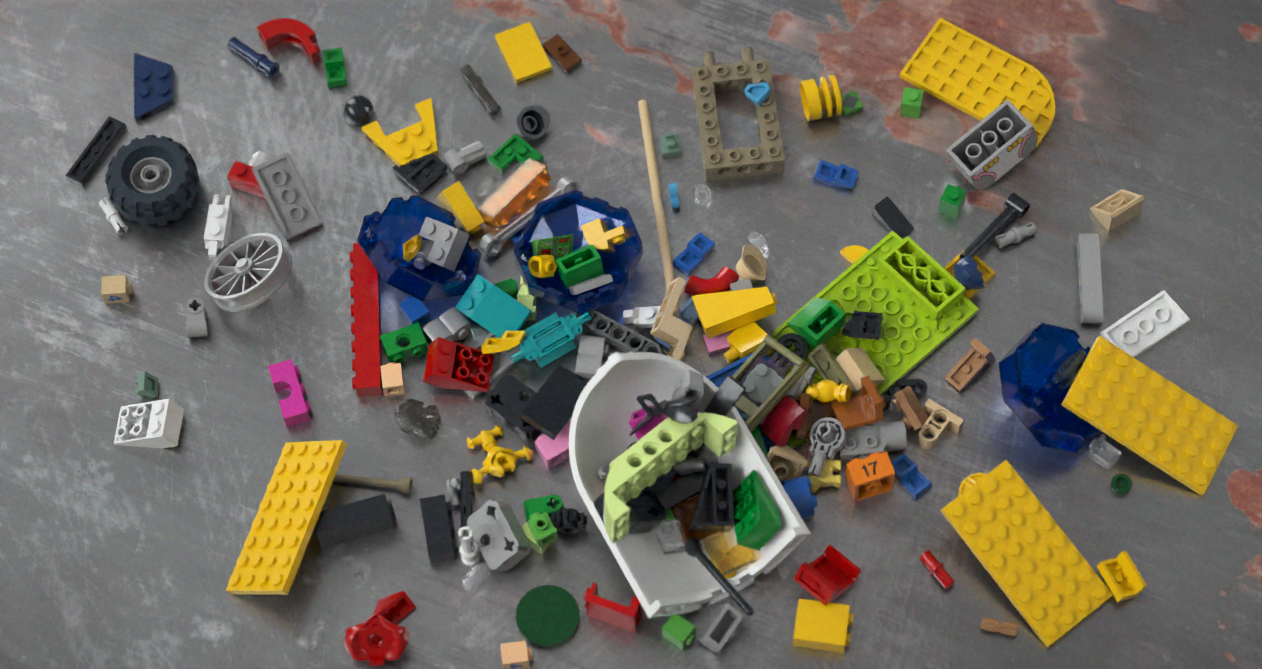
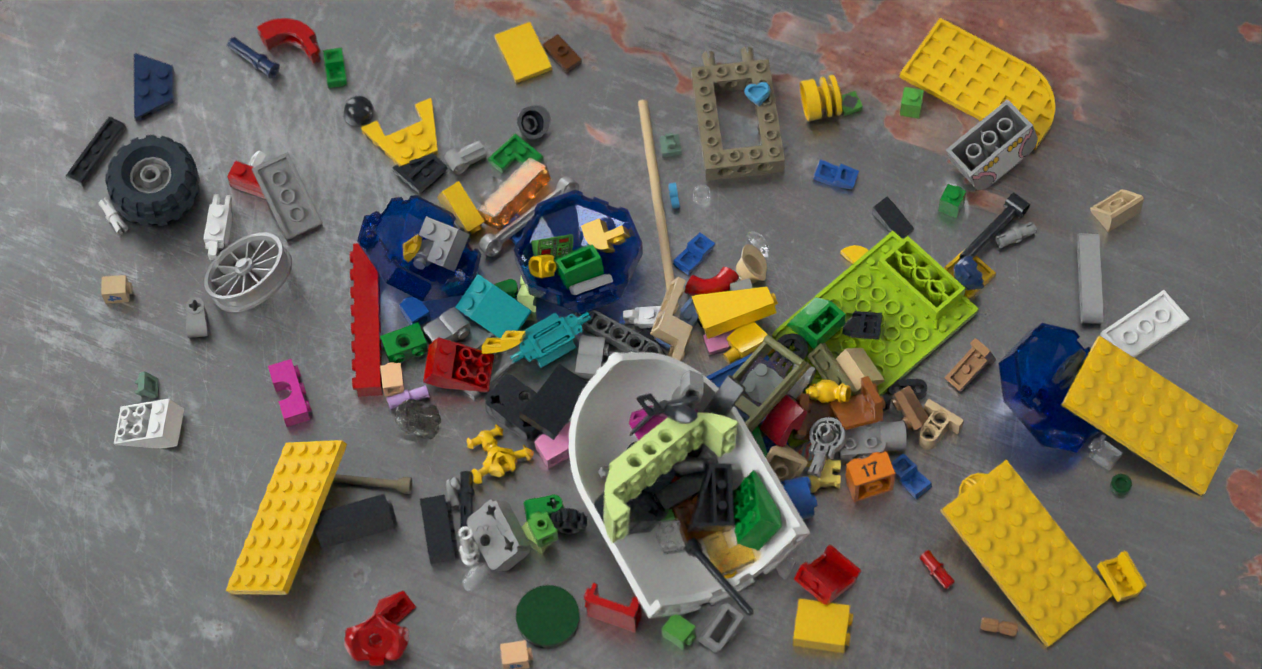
(417, 394): none -> lavender pin
(476, 83): clear smoke pin -> none

